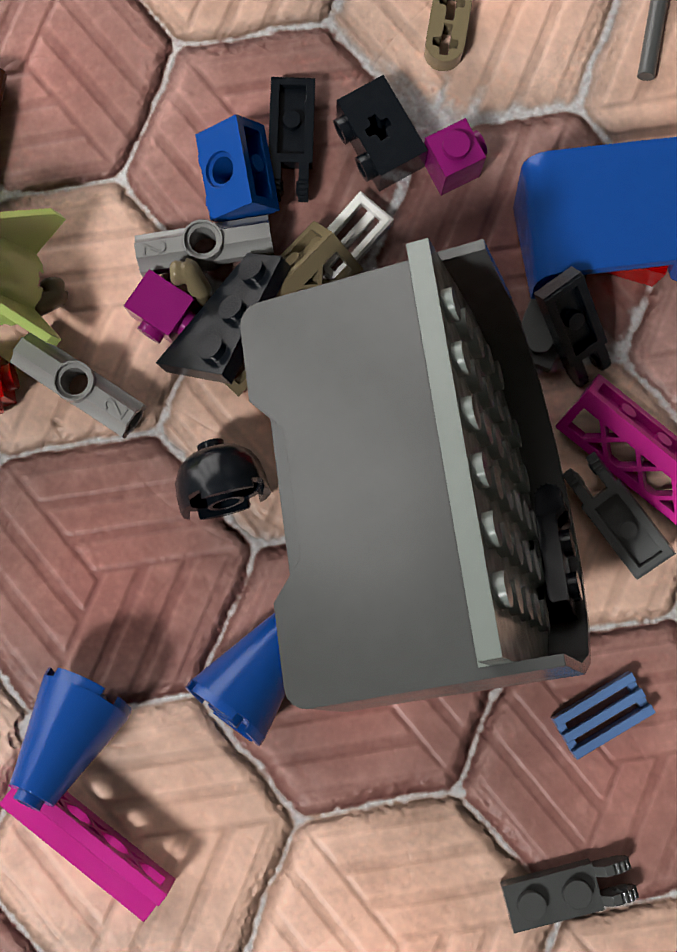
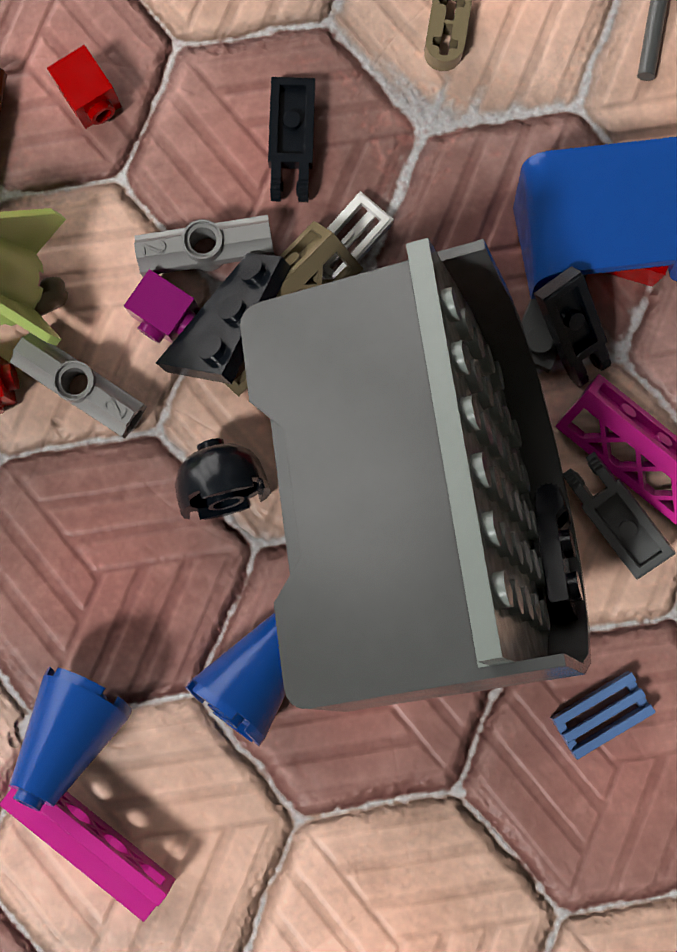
(85, 87): none -> red brick
(191, 274): dark tan arm -> none
(236, 170): blue brick -> none
(379, 111): black brick -> none
(455, 156): magenta brick -> none
(565, 892): dark grey hinge -> none

